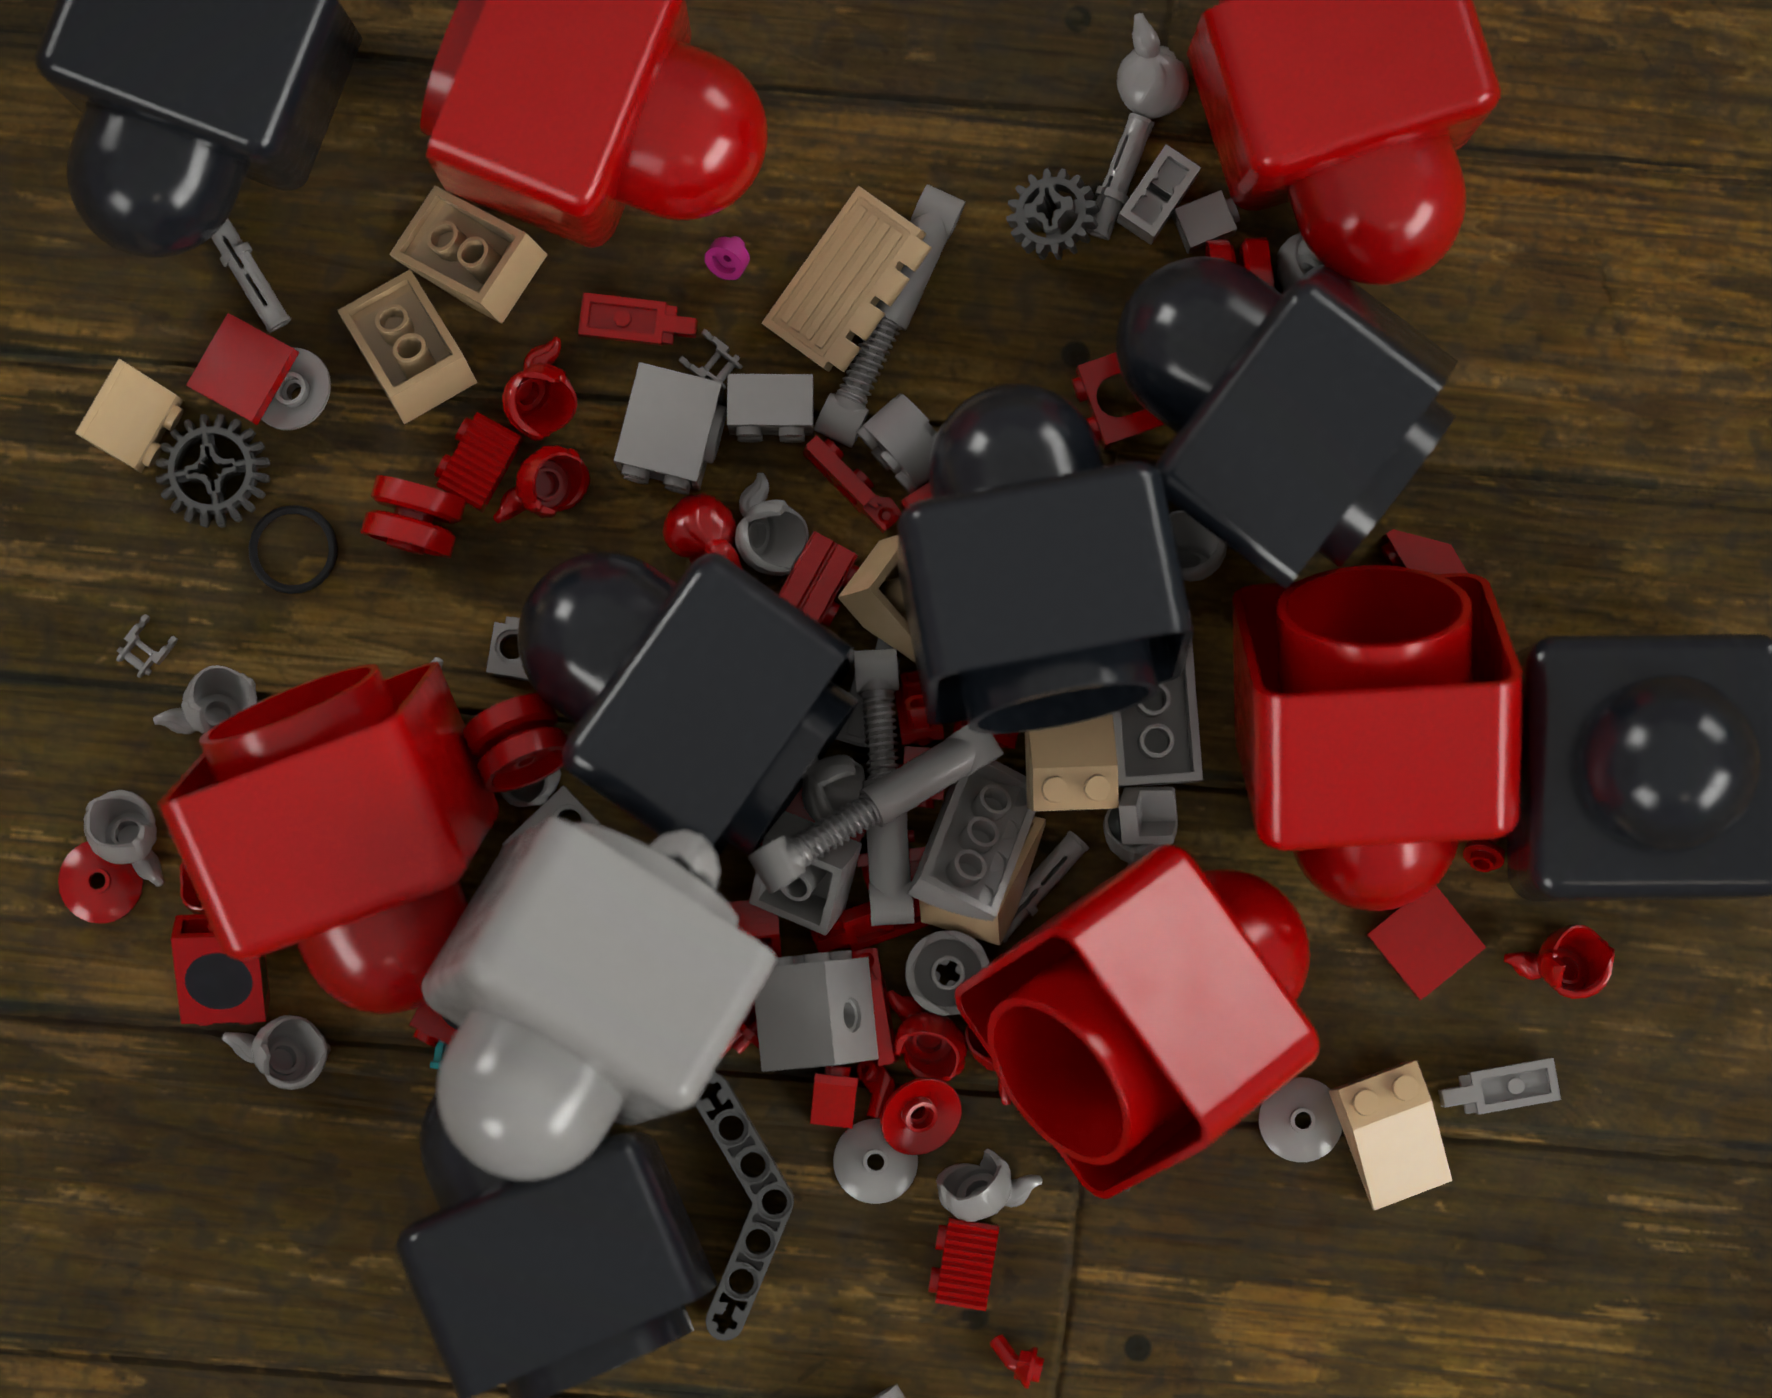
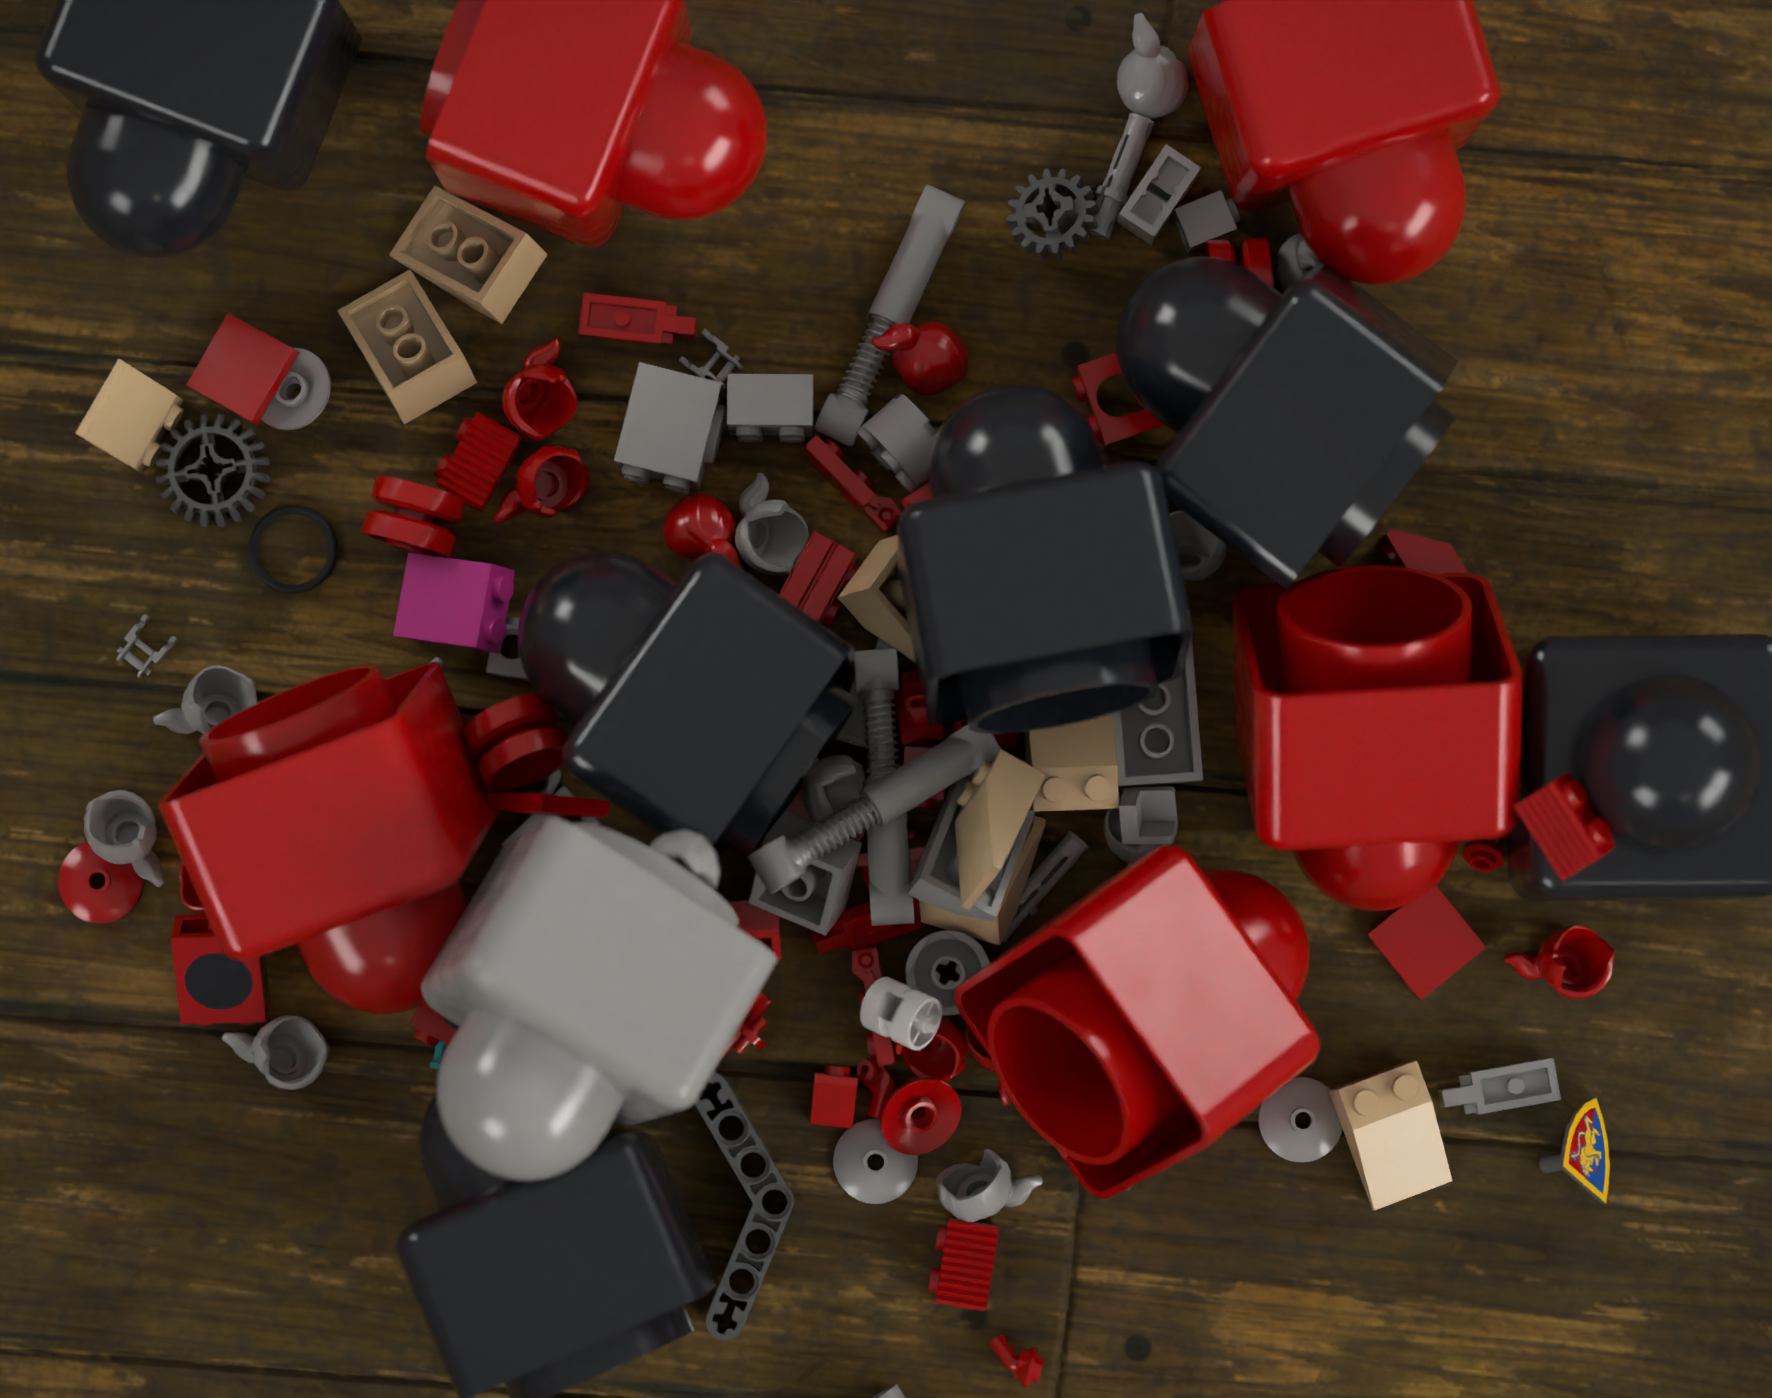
(273, 314): light grey pin -> none
(454, 603): none -> dark pink brick
(548, 804): none -> red tile
(727, 257): dark pink tile -> none
(816, 1012): light grey brick -> none
(846, 279): tan hinge -> none
(901, 1013): none -> white wheel
(925, 355): none -> red hair
(991, 819): none -> tan slope
(1565, 825): none -> red brick
(1584, 1151): none -> shield

